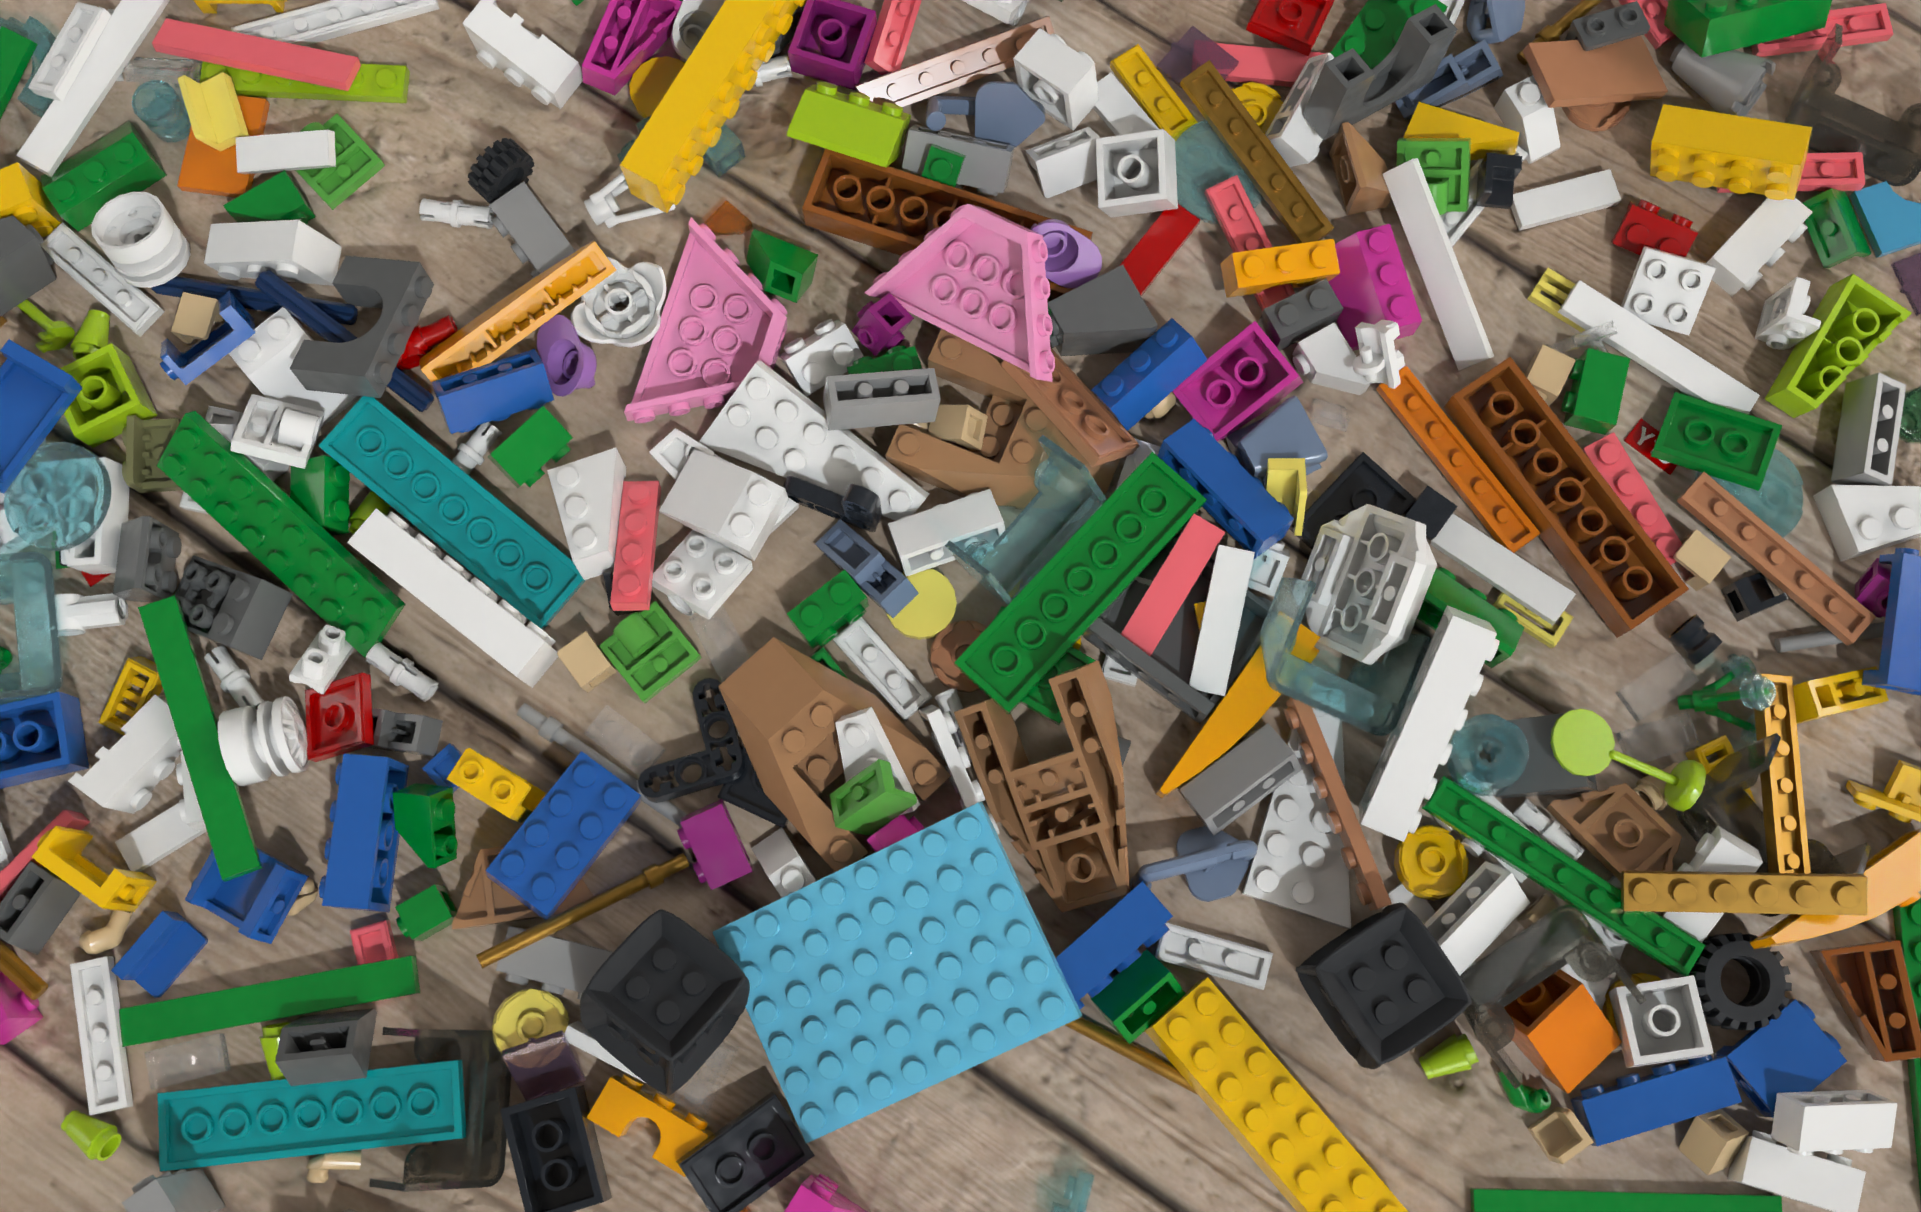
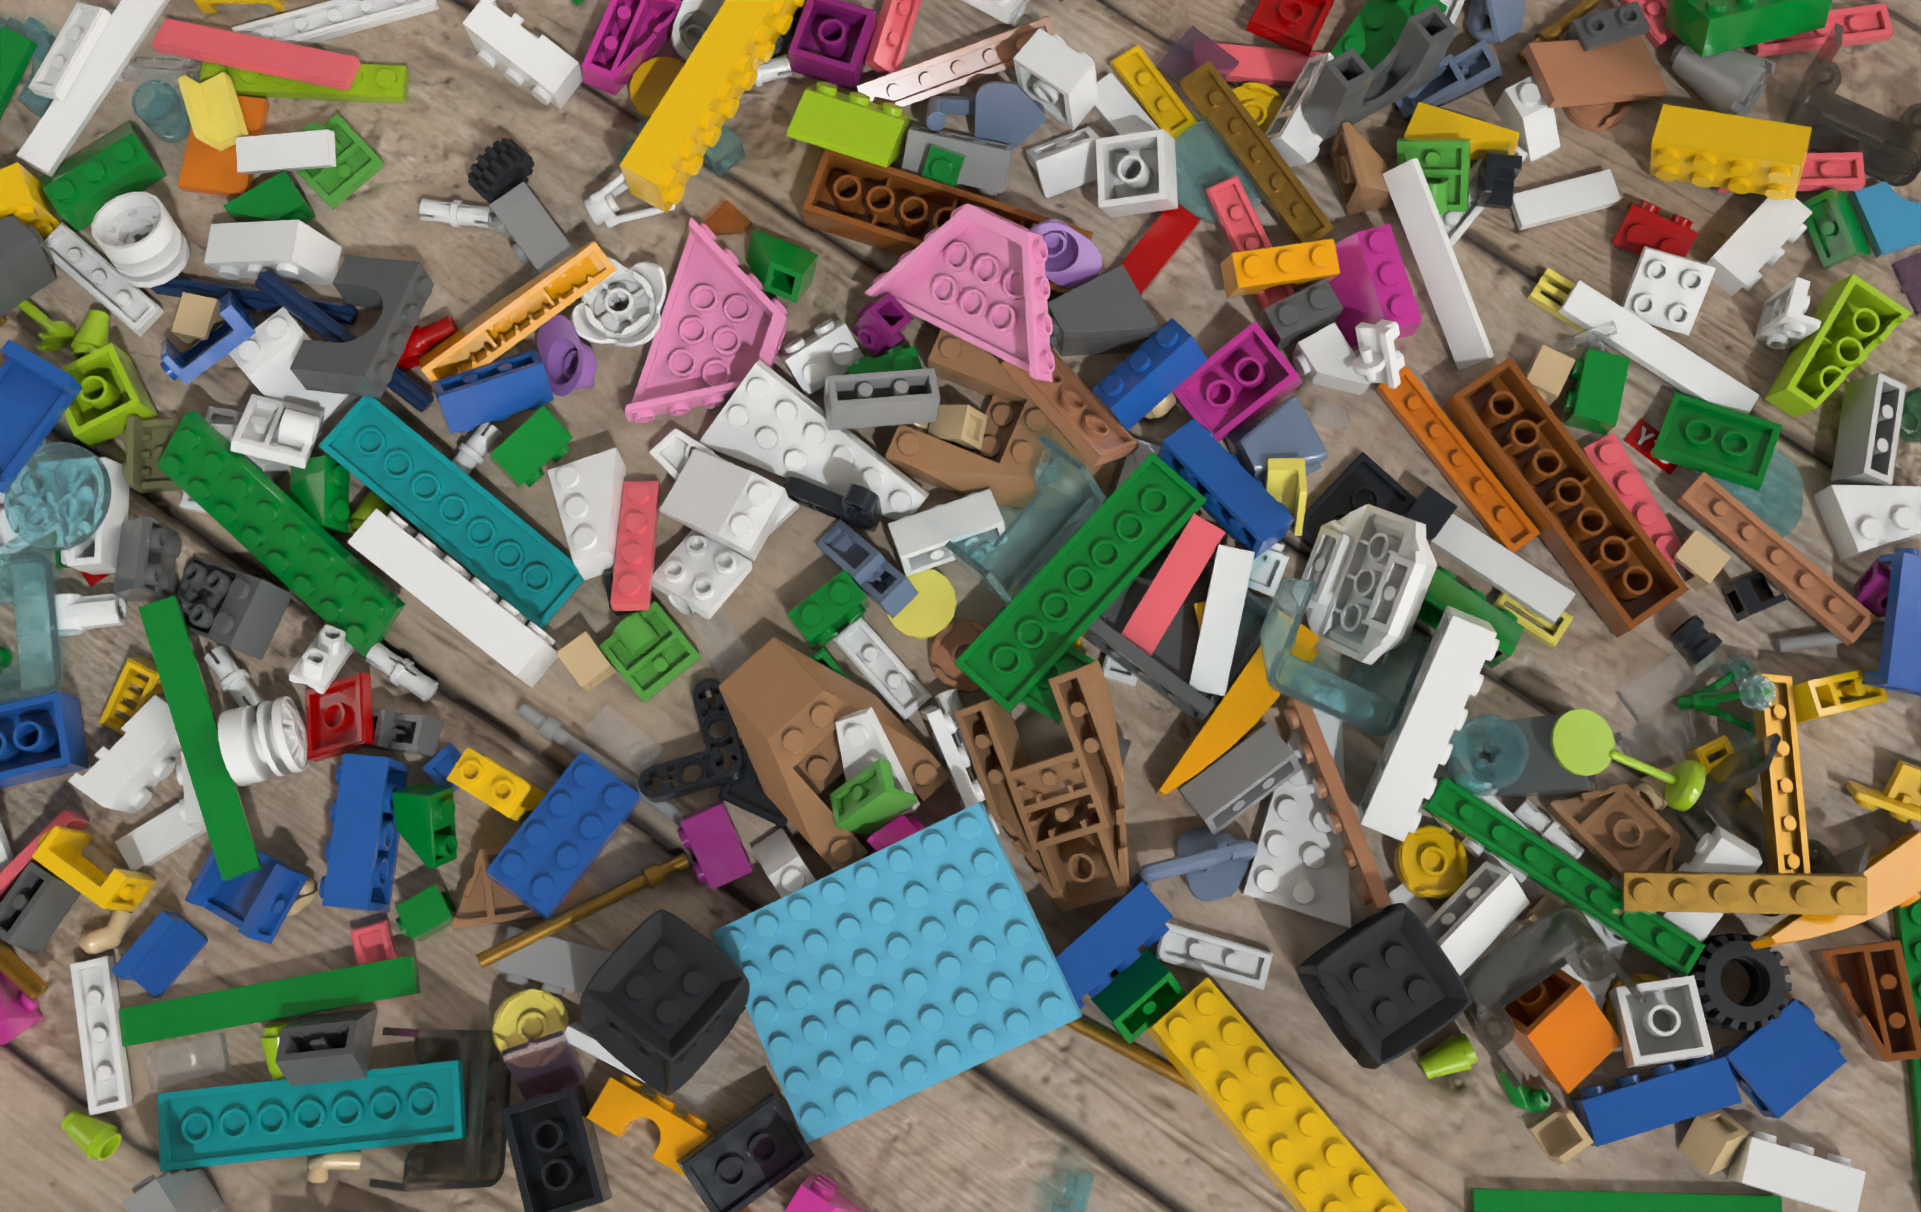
(1833, 1121): white brick -> none

